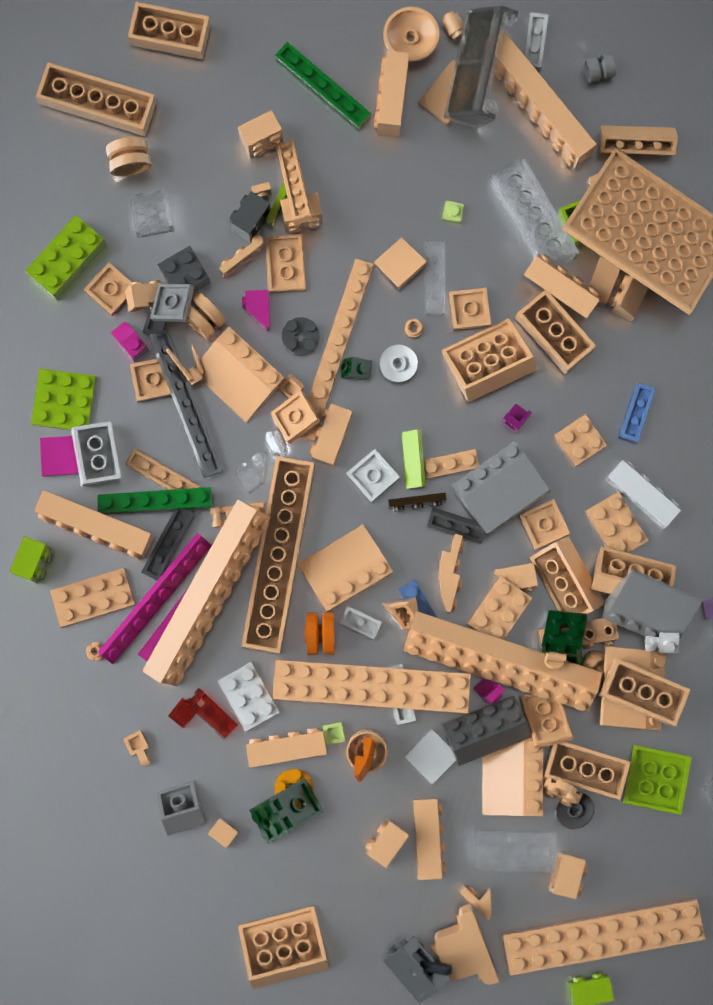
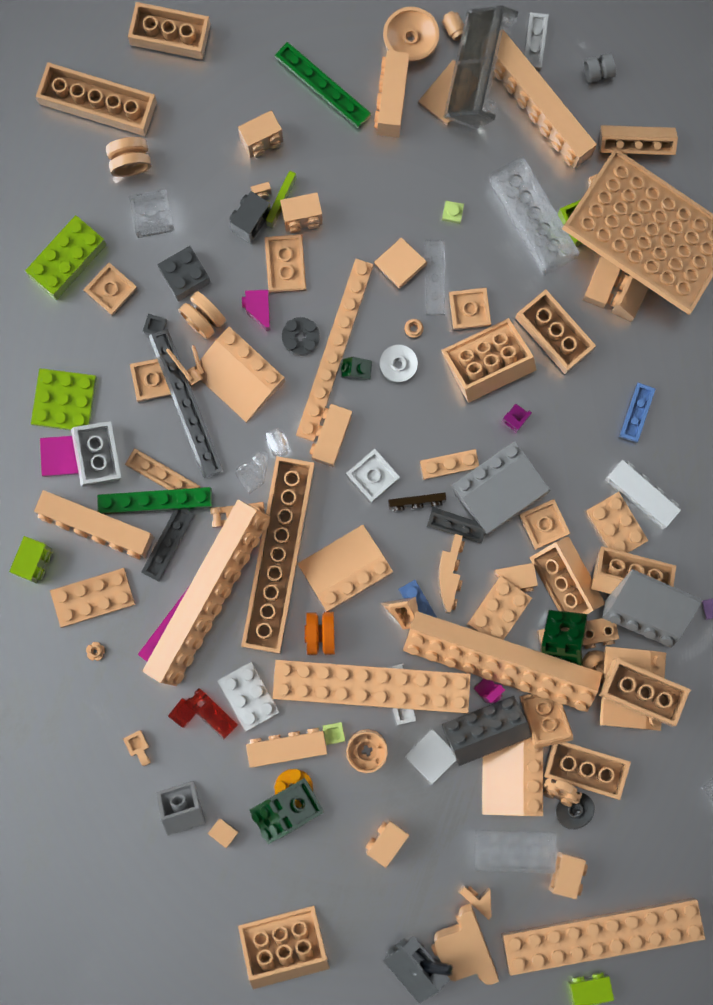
(130, 341): dark pink slope -> none
(141, 295): light nougat brick -> none
(154, 598): dark pink plate -> none
(172, 302): light grey tile -> none
(242, 256): light nougat plate -> none
(291, 386): light nougat plate -> none
(294, 182): light nougat tile -> none
(295, 417): light nougat plate -> none
(360, 622): white plate -> none
(363, 763): orange slope -> none
(413, 459): tile -> none
(428, 839): light nougat brick -> none
(554, 660): light nougat plate -> none
(562, 285): light nougat brick -> none
(580, 440): light nougat plate -> none
(657, 779): lime plate -> none
(665, 642): white plate -> none

